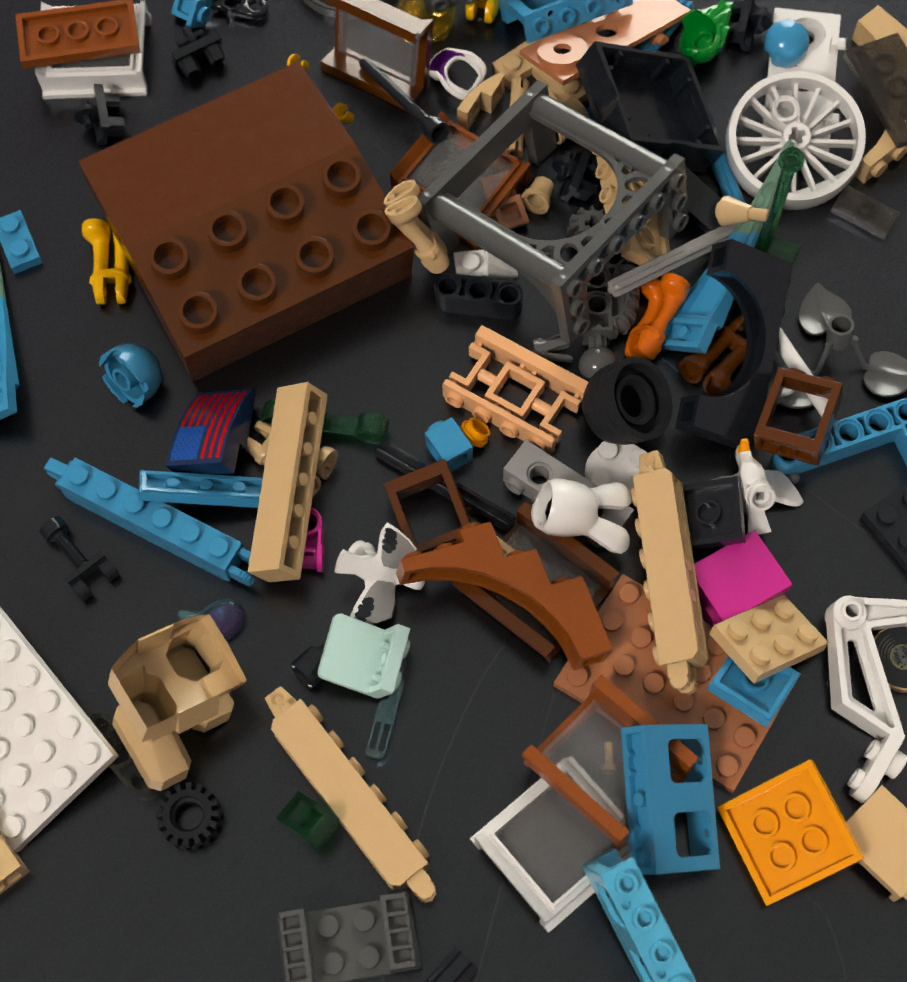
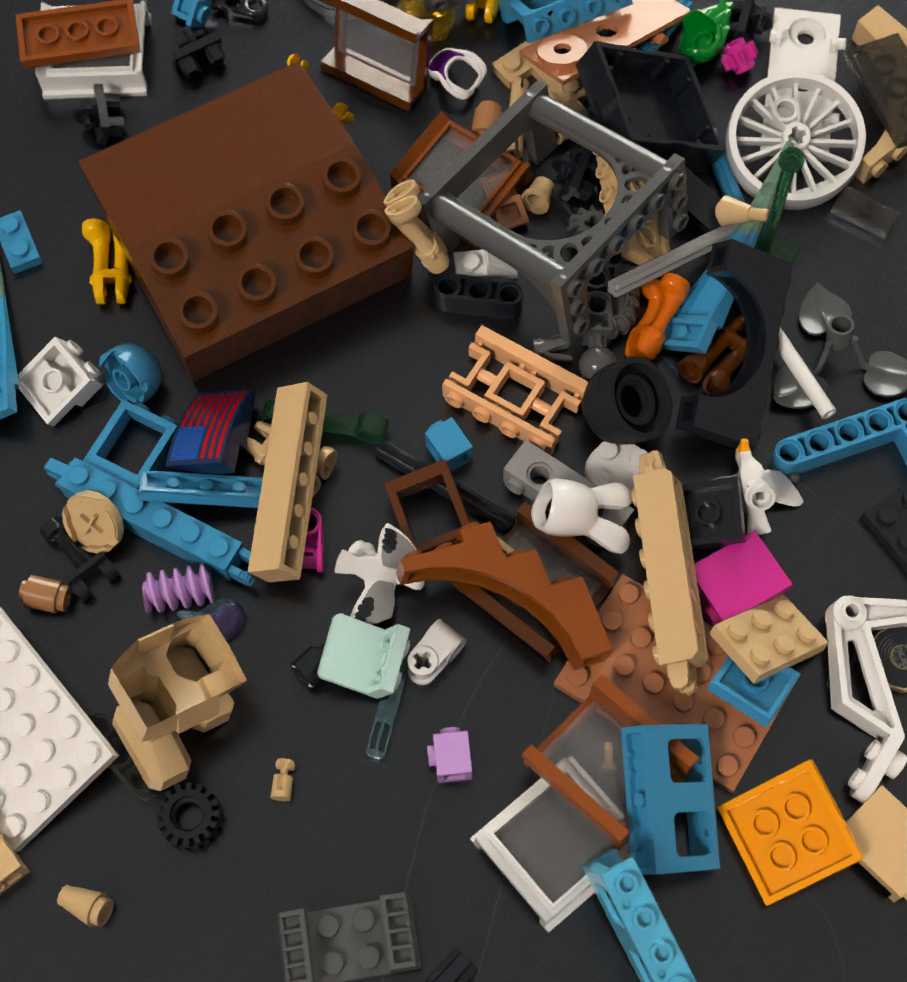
(45, 594): none -> medium nougat brick
(58, 380): none -> white plate
(87, 905): none -> tan cone
(93, 521): none -> tan tile
(114, 428): none -> dark azure window
(177, 588): none -> lavender piece
(282, 782): none -> tan piece
(308, 820): clear green slope -> none
(349, 797): tan hinge -> none
(432, 127): black piece -> none
(438, 649): none -> white piece
(451, 755): none -> lavender brick
(475, 431): light orange plate -> none
(483, 97): tan slope -> none
(485, 116): none -> medium nougat brick
(739, 55): none -> dark pink gear
(786, 43): dark azure hair -> none
(788, 443): reddish brown window -> none

